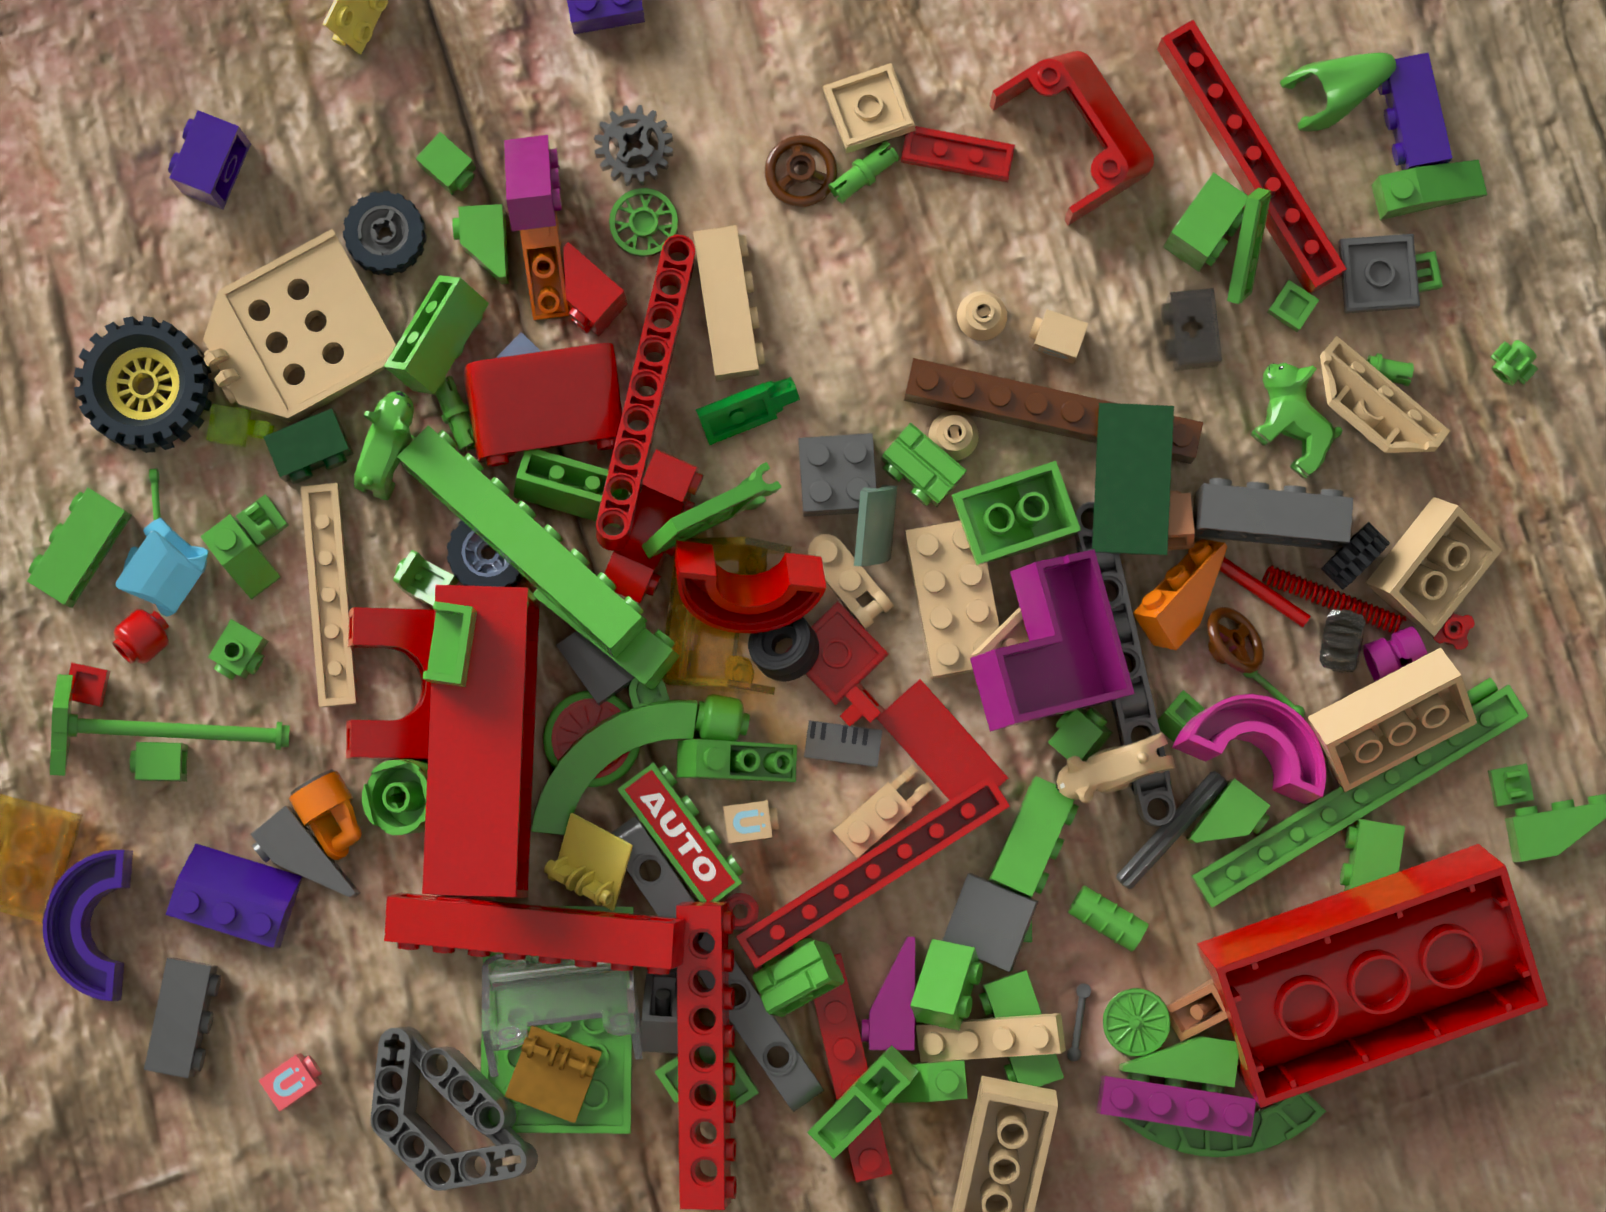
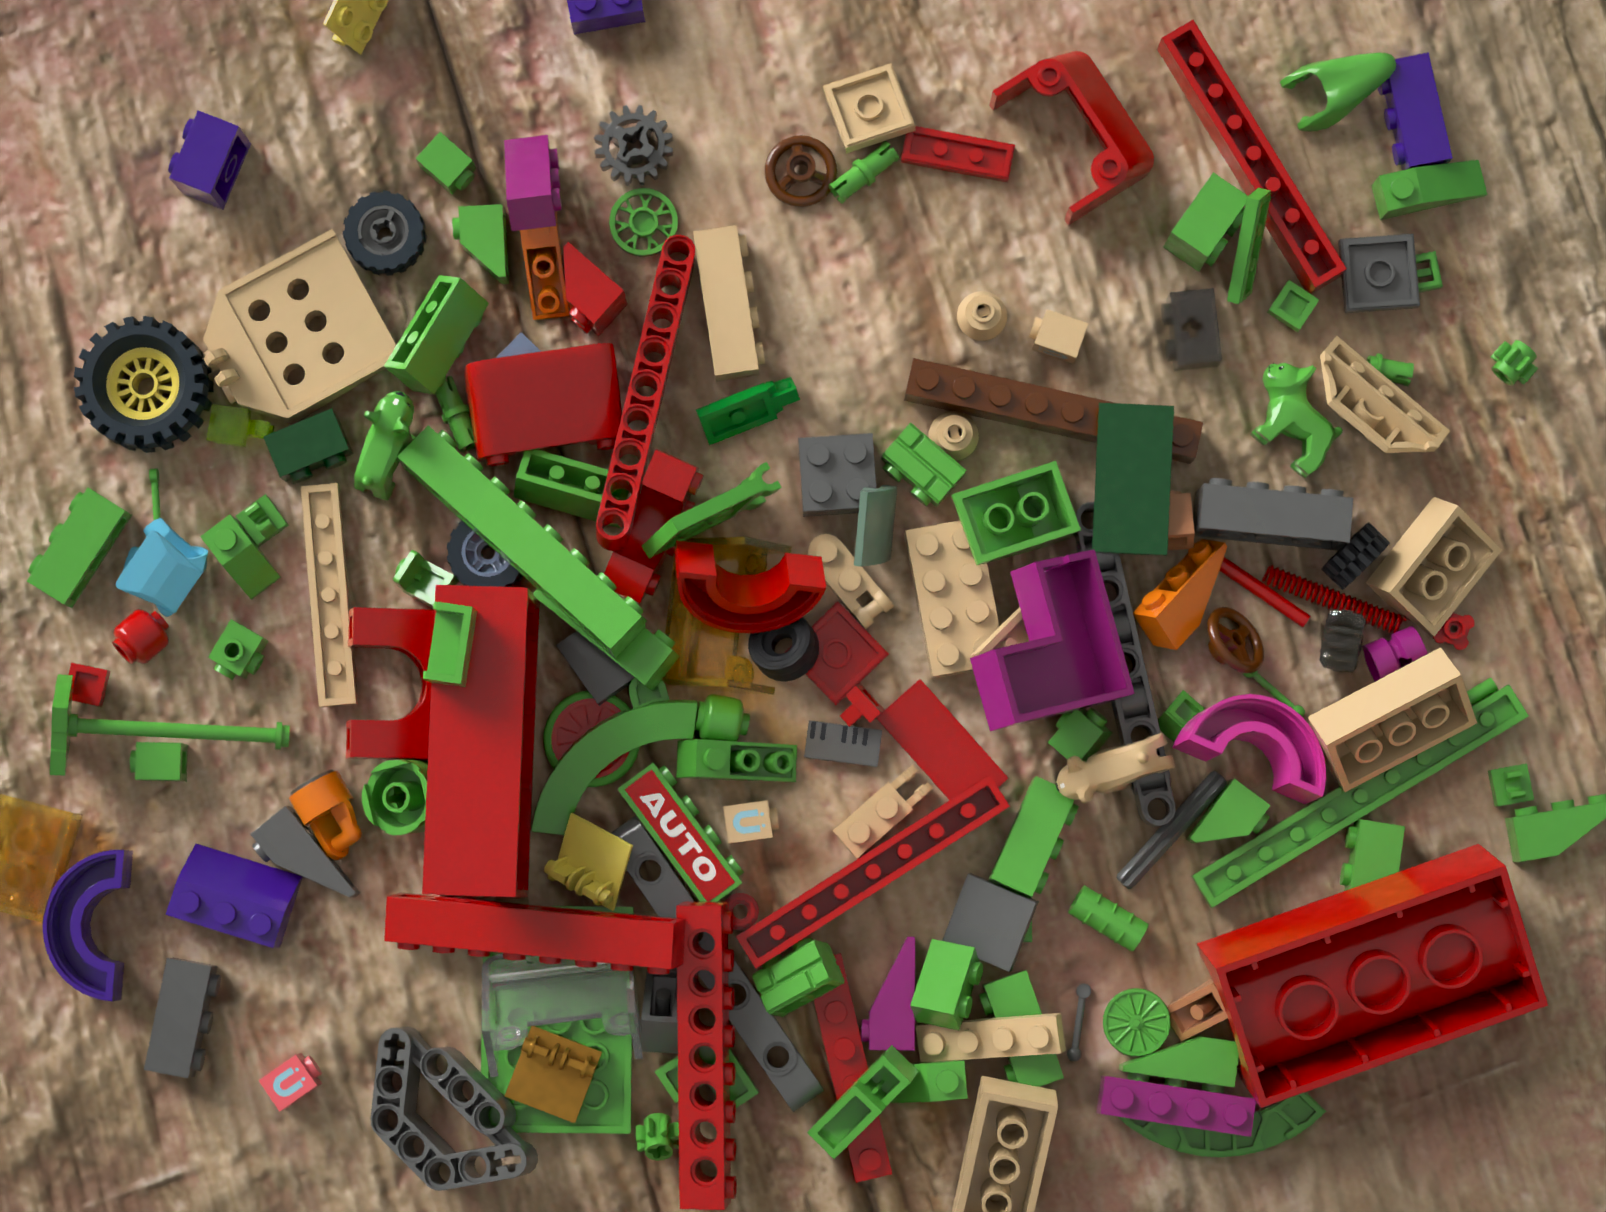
(657, 1136): none -> bright green gear

